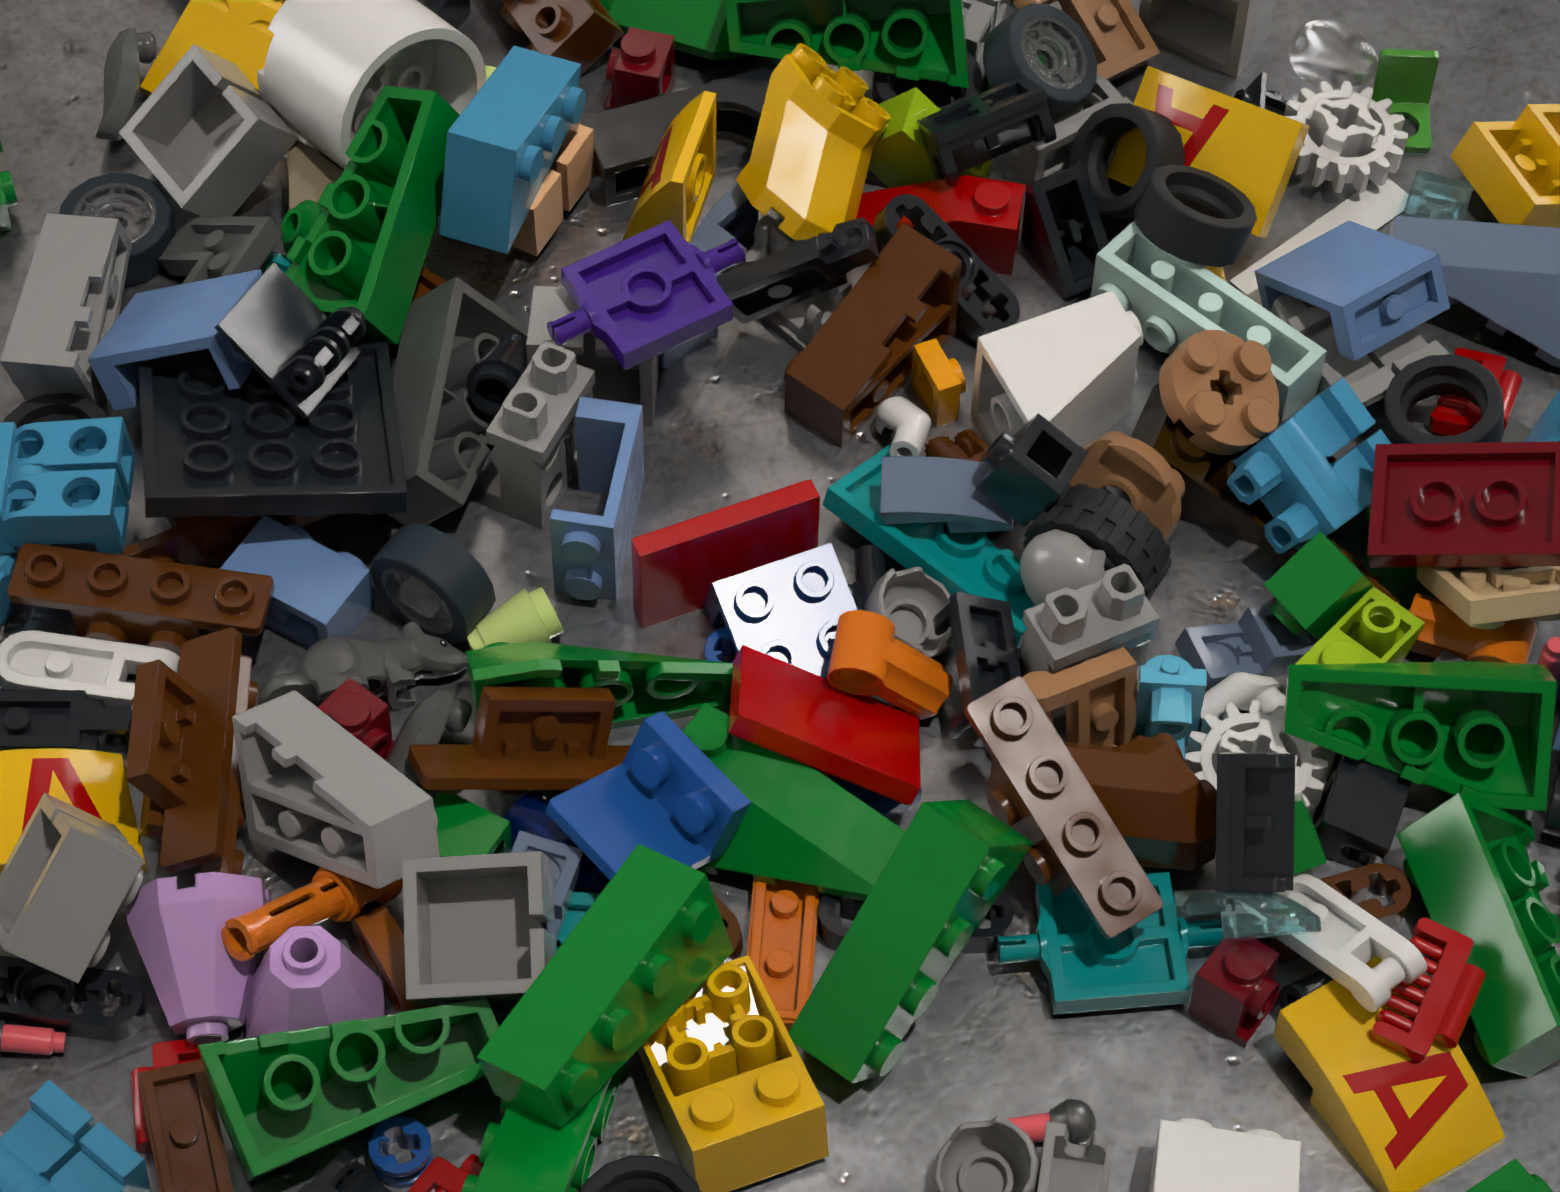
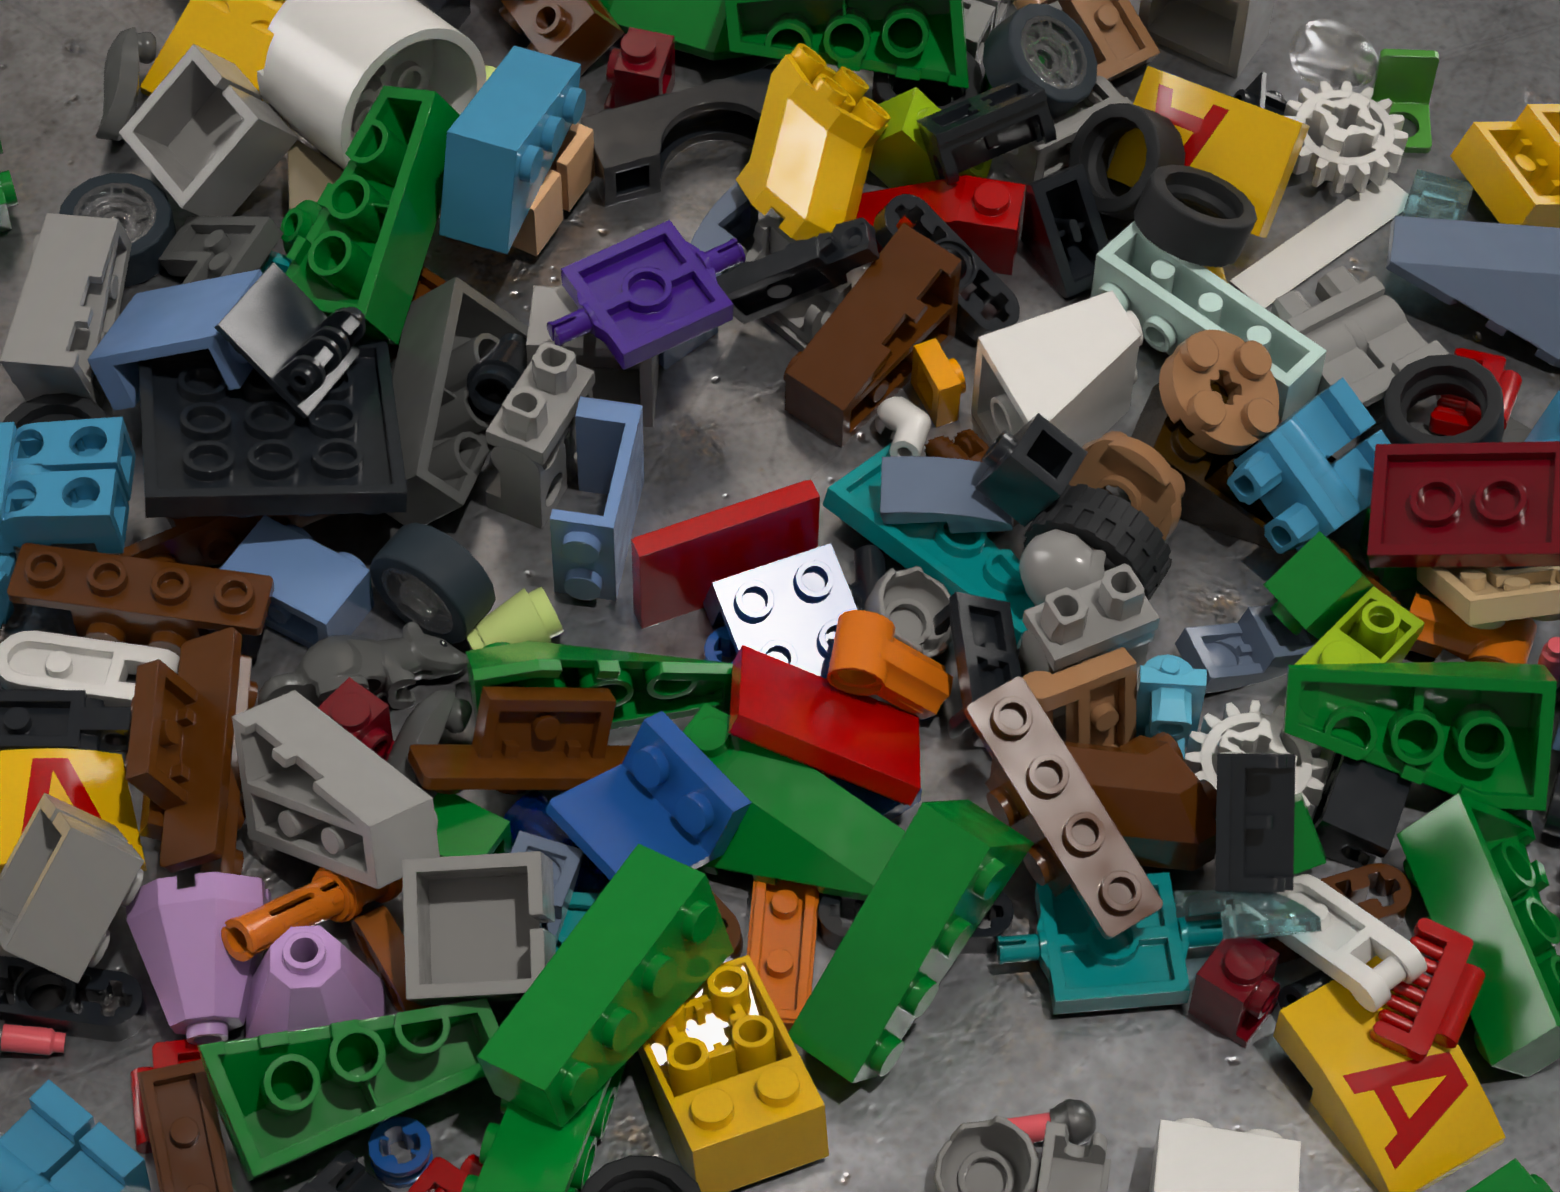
(680, 171): yellow slope -> none
(1241, 690): white arm -> none
(1365, 281): medium blue panel -> none

